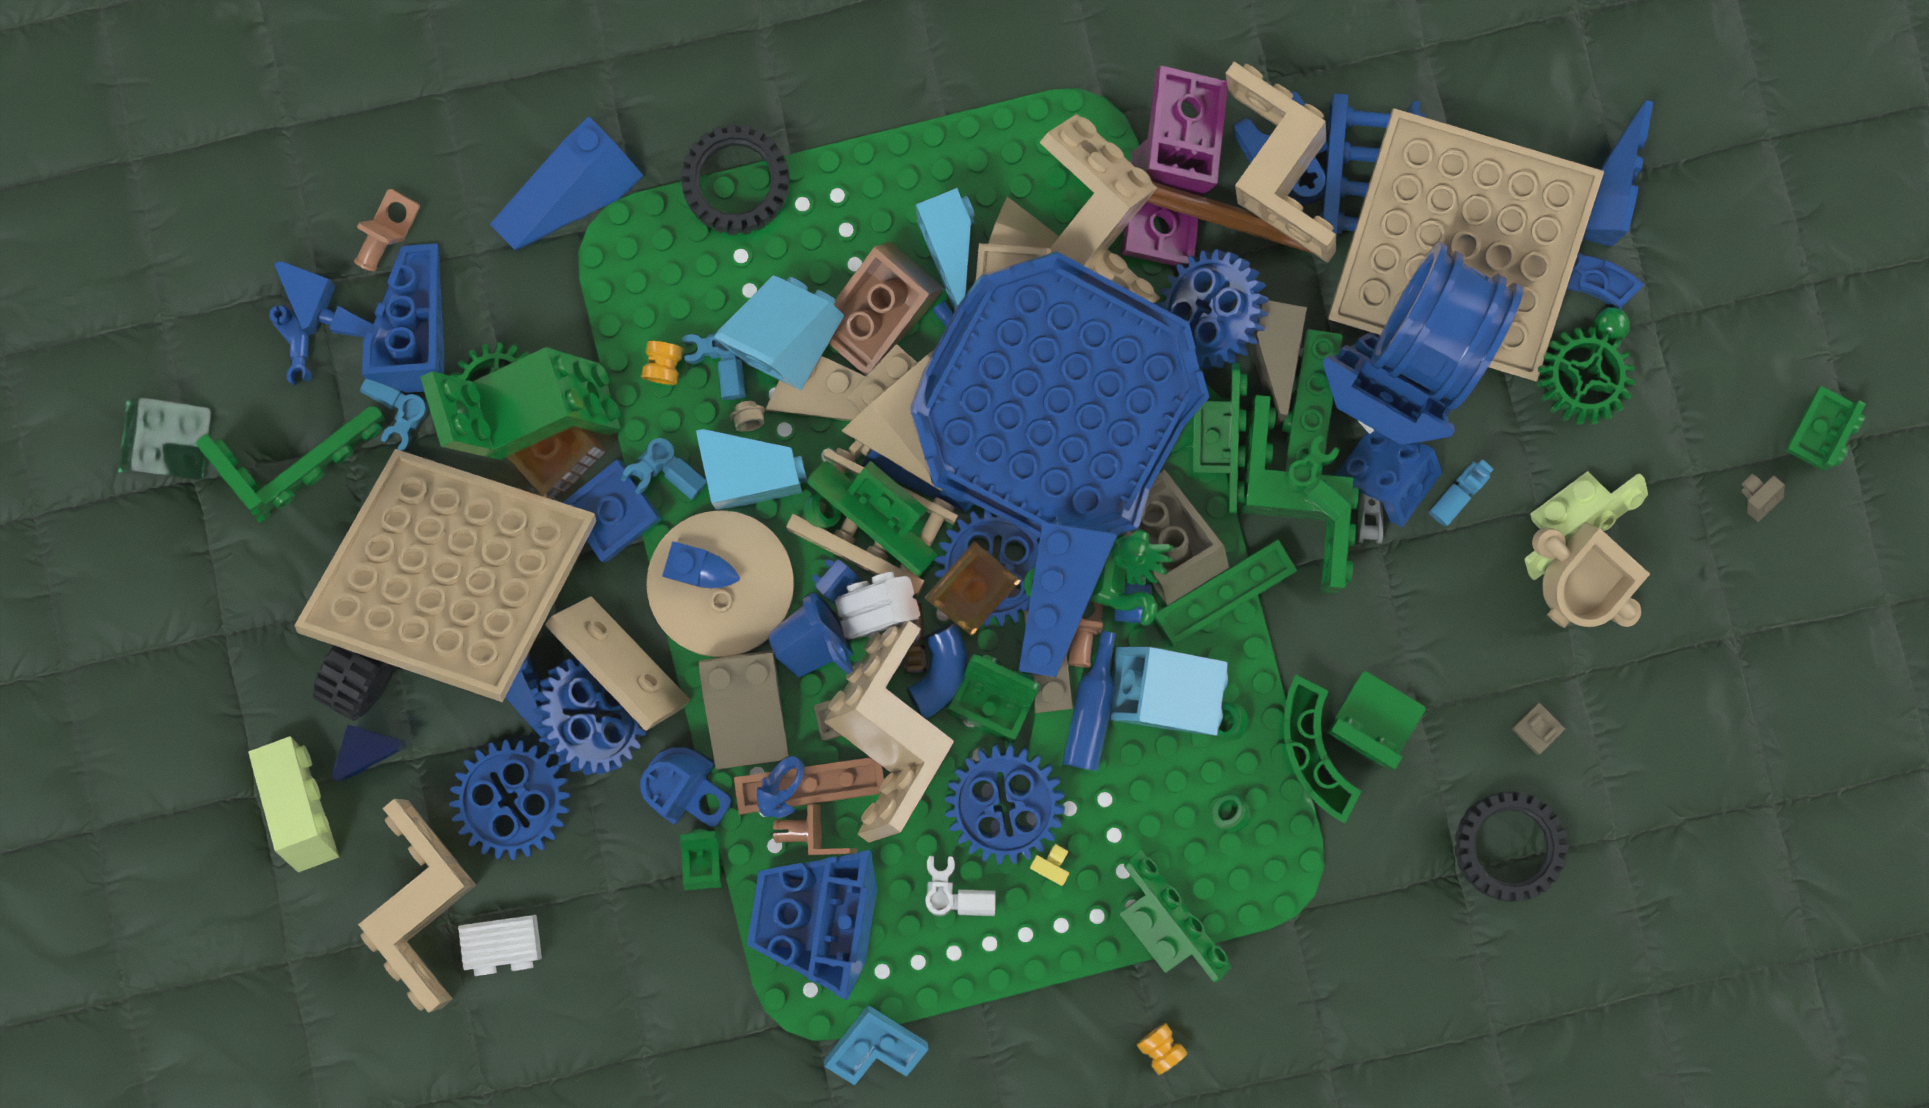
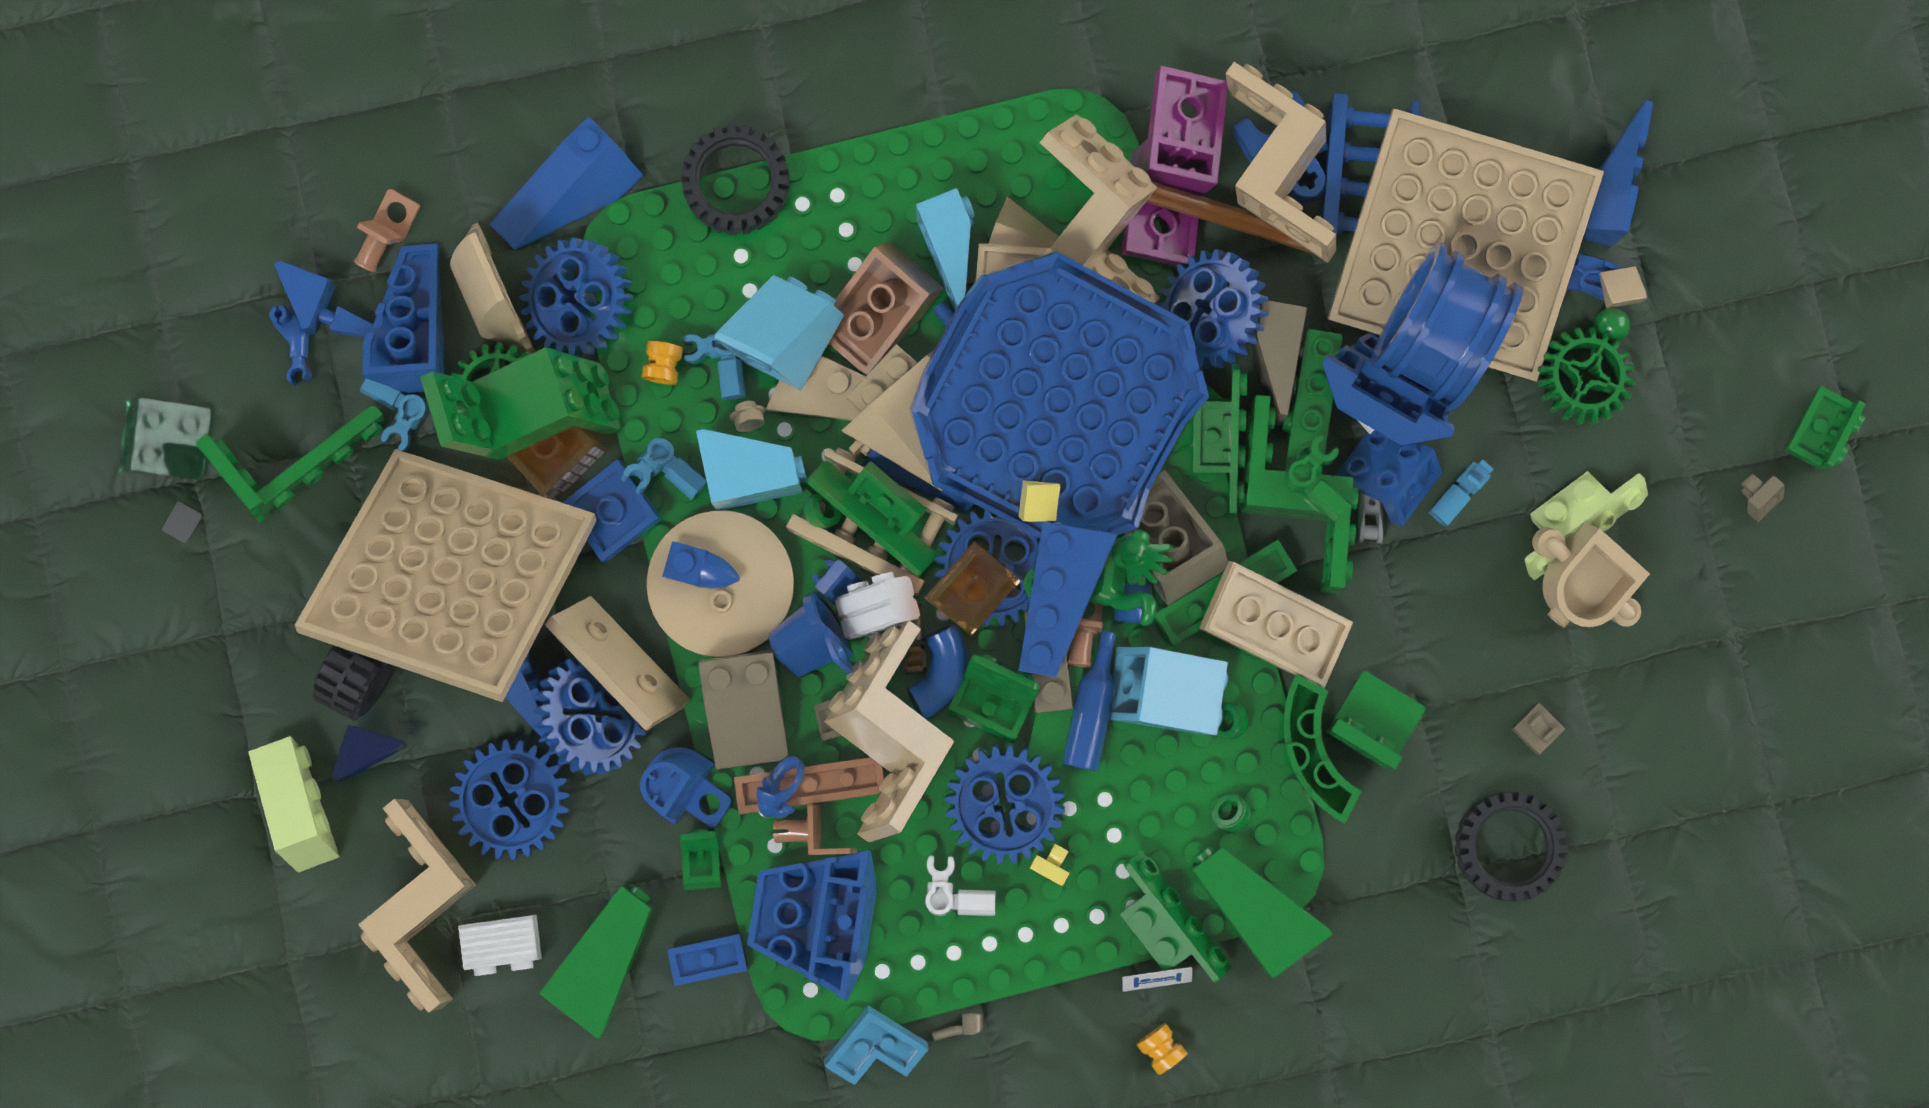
(182, 522): none -> dark grey sticker
(486, 293): none -> tan wedge
(556, 320): none -> blue gear
(598, 966): none -> green slope
(707, 959): none -> blue plate
(971, 1024): none -> dark tan hand
(1039, 501): none -> light yellow slope
(1157, 979): none -> white sticker
(1261, 915): none -> green slope
(1276, 624): none -> tan plate
(1622, 287): none -> tan slope

